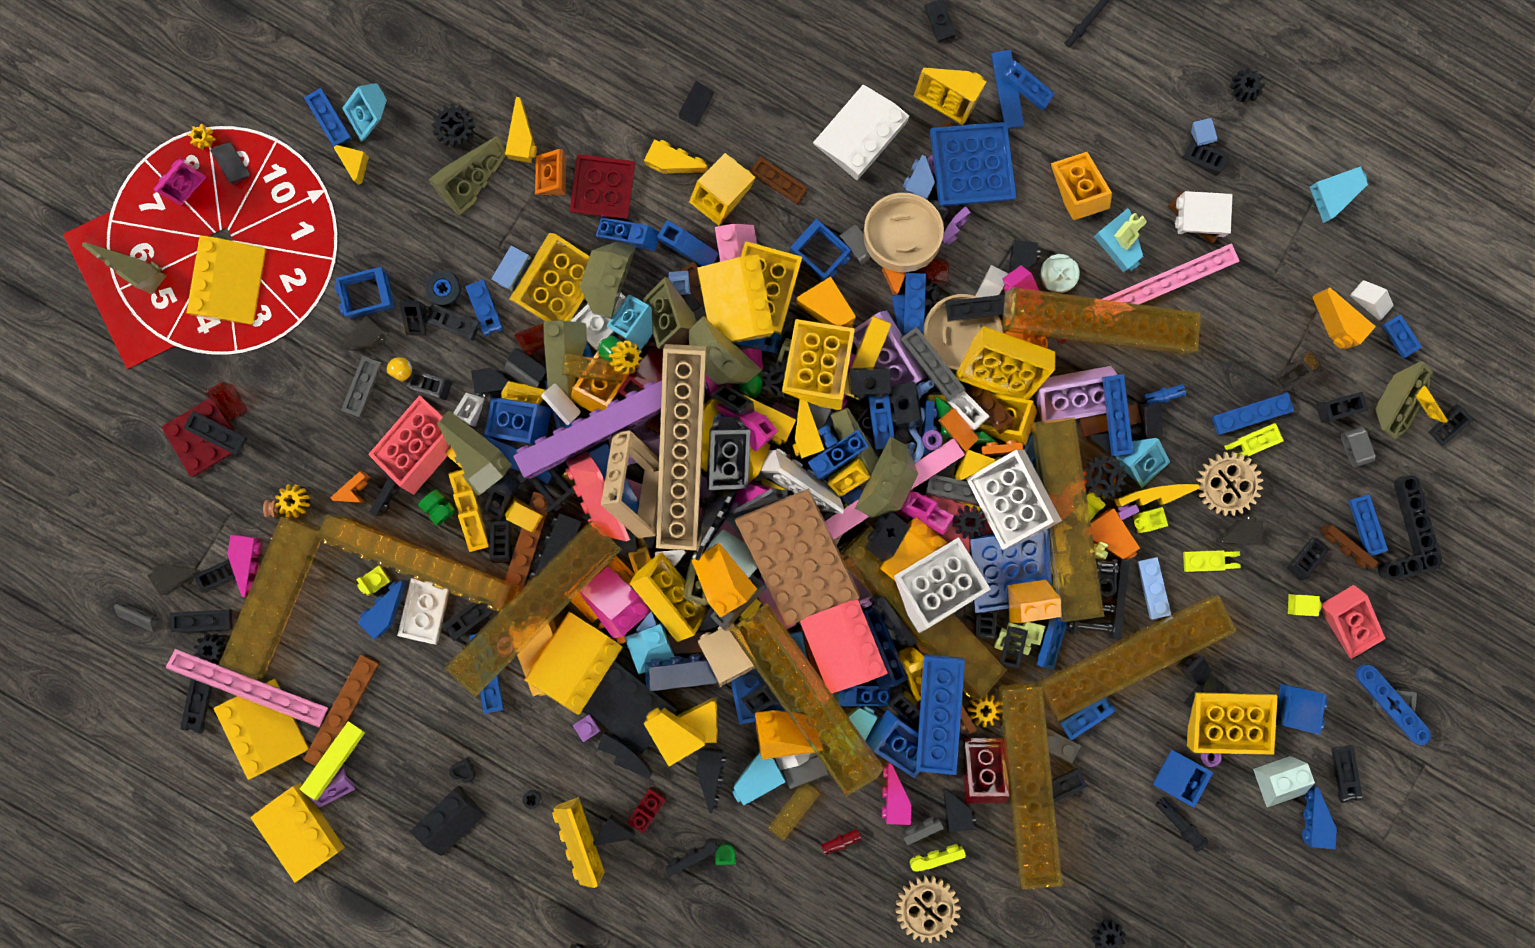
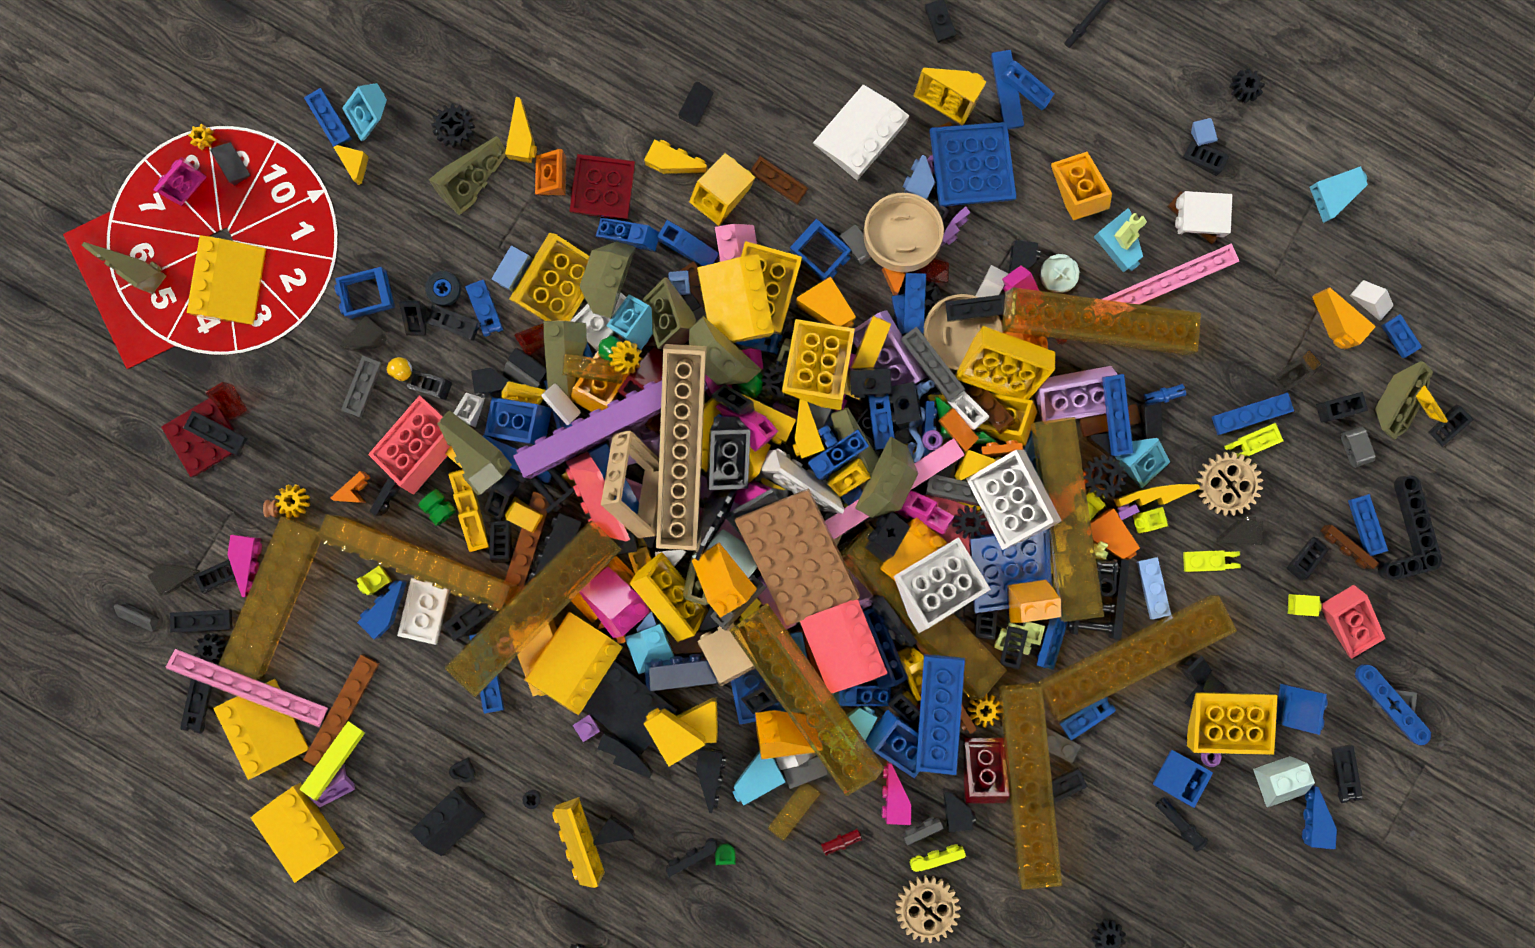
(647, 810): dark red slope -> none

